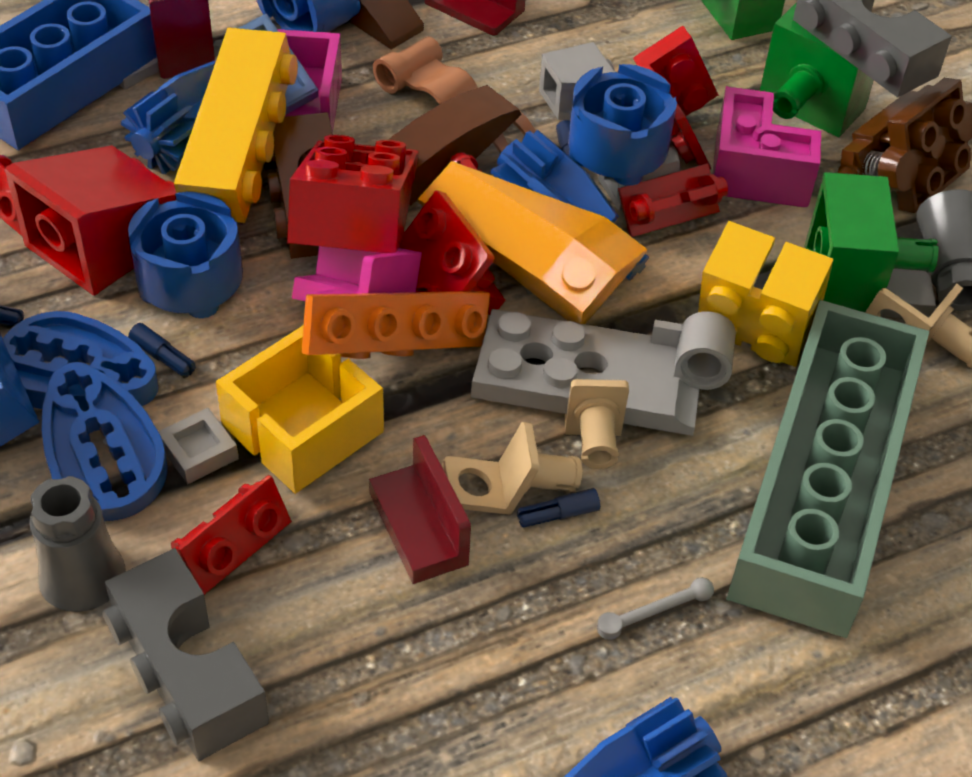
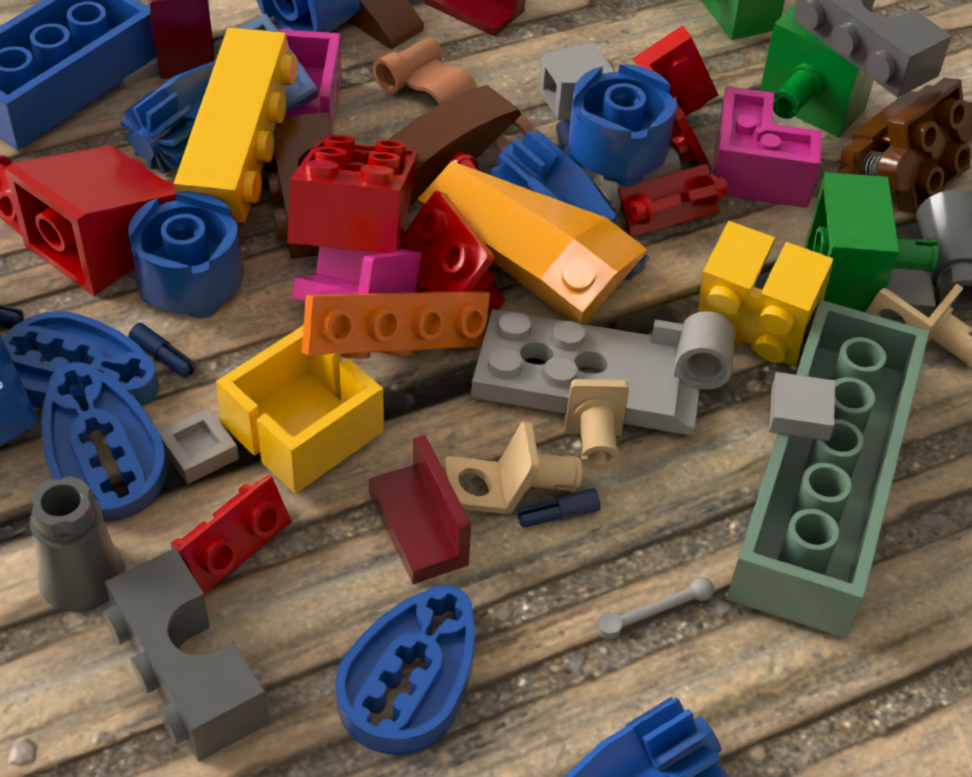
(433, 692): none -> blue piece
(802, 406): none -> light grey tile

